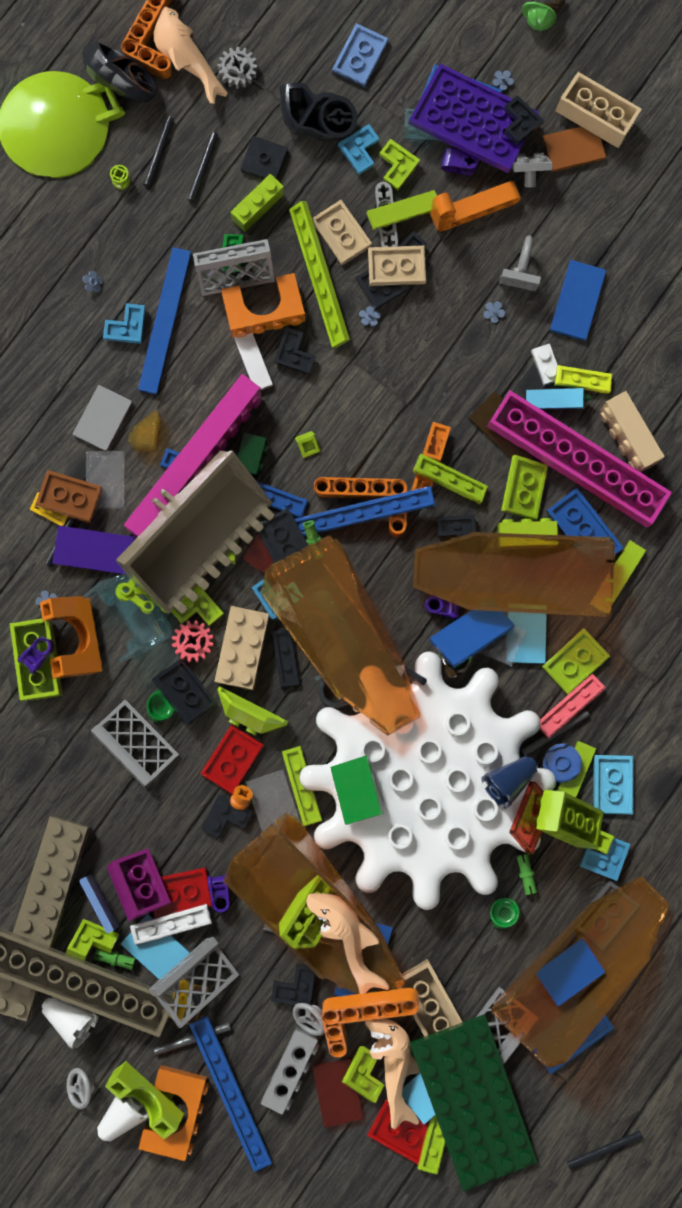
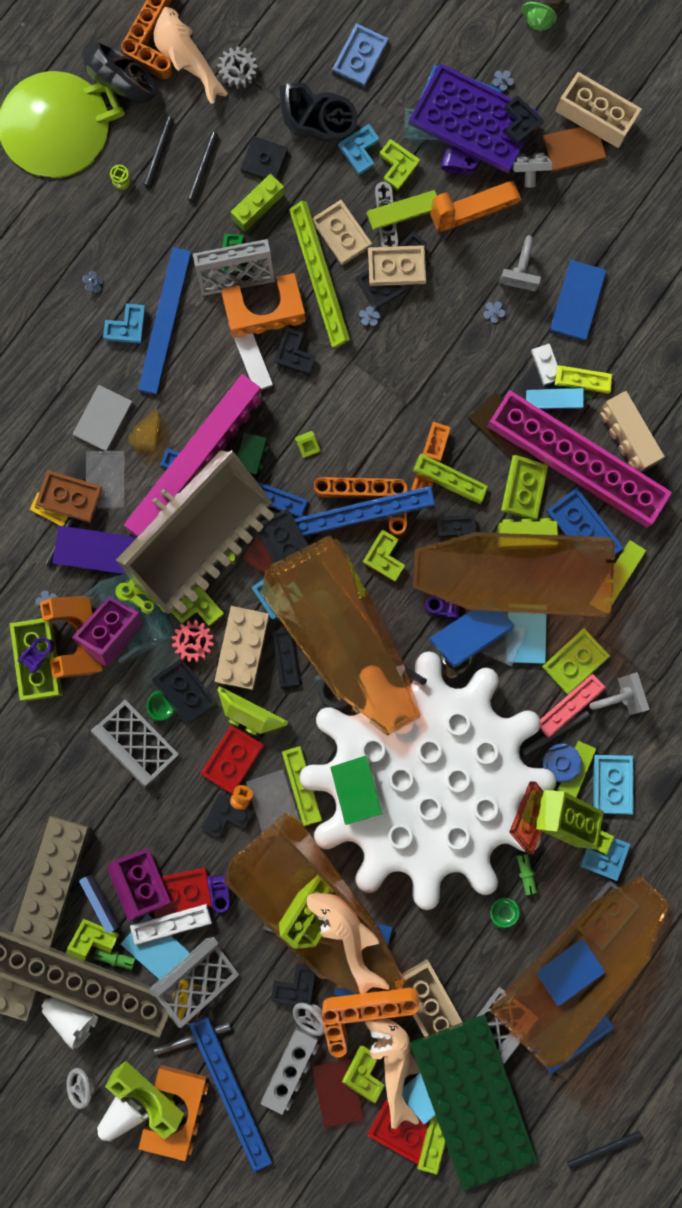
(108, 630): none -> magenta slope
(311, 532): bright green pin -> none
(379, 558): none -> lime plate
(509, 780): dark blue cone -> none
(630, 694): none -> light grey tile

